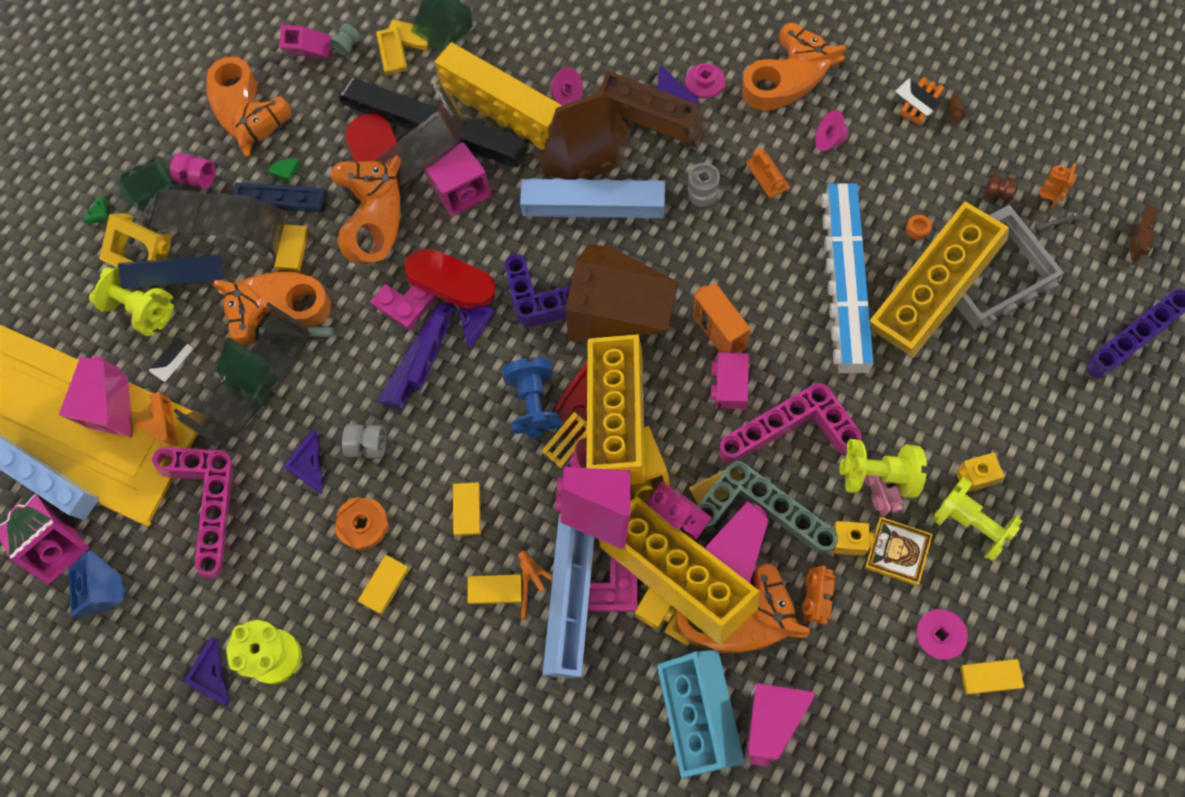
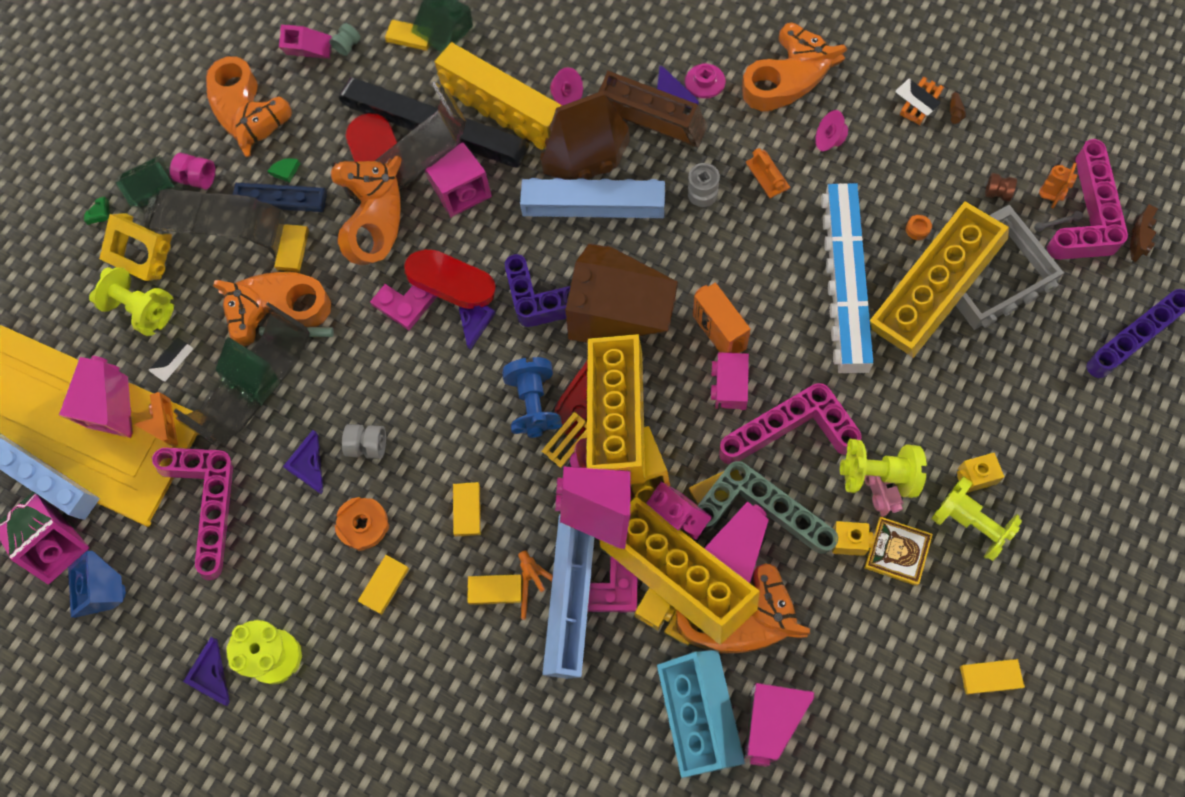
(170, 271): dark blue tile -> none
(391, 50): yellow tile -> none
(419, 359): dark purple wedge -> none
(818, 583): orange hinge -> none
(950, 625): dark pink piece -> none
(1096, 181): none -> dark pink beam

